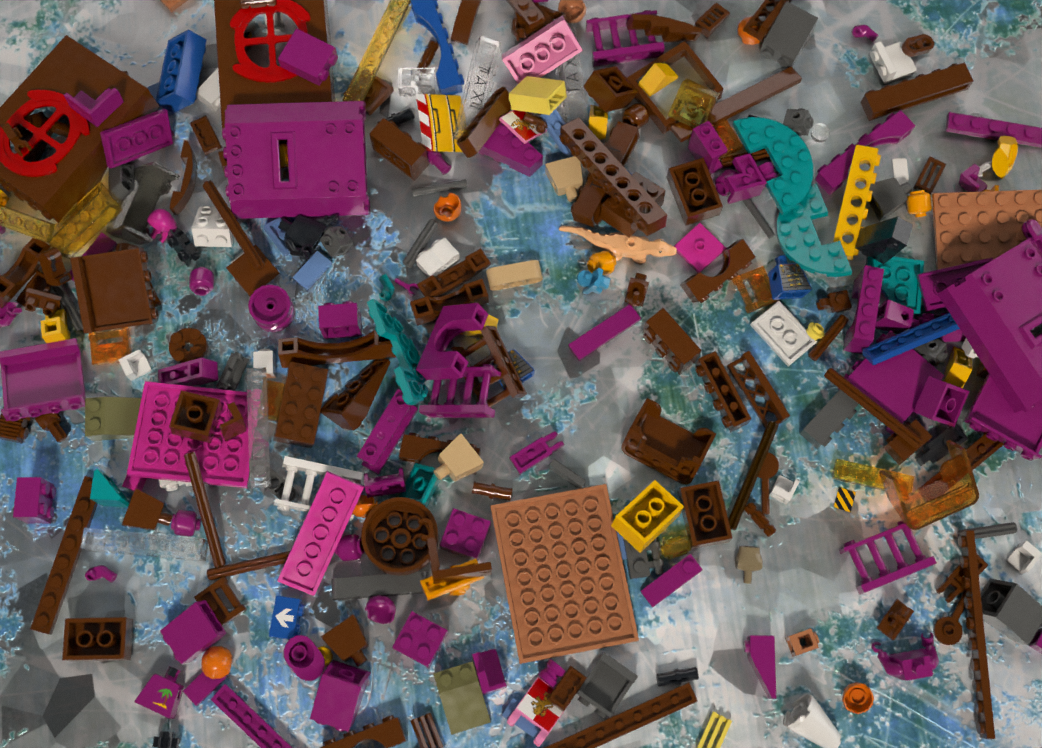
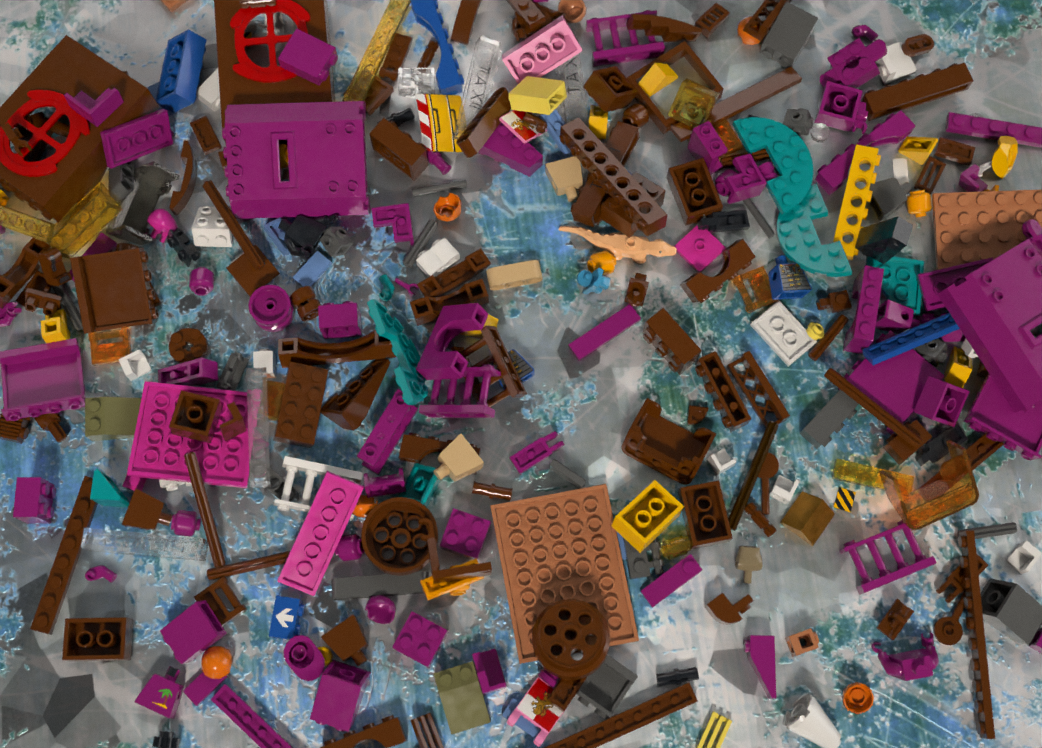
(306, 302): none -> reddish brown wheel
(395, 216): none -> magenta panel
(396, 56): none -> reddish brown plate
(564, 665): none -> reddish brown wheel
(696, 414): none -> reddish brown tile
(720, 462): none -> white panel
(725, 221): none -> black hinge
(725, 612): none -> reddish brown brick
(808, 517): none -> pearl gold slope
(838, 106): none -> magenta brick
(854, 63): none -> magenta brick
(861, 118): none -> magenta plate
(917, 148): none -> yellow slope
(954, 151): none -> reddish brown plate

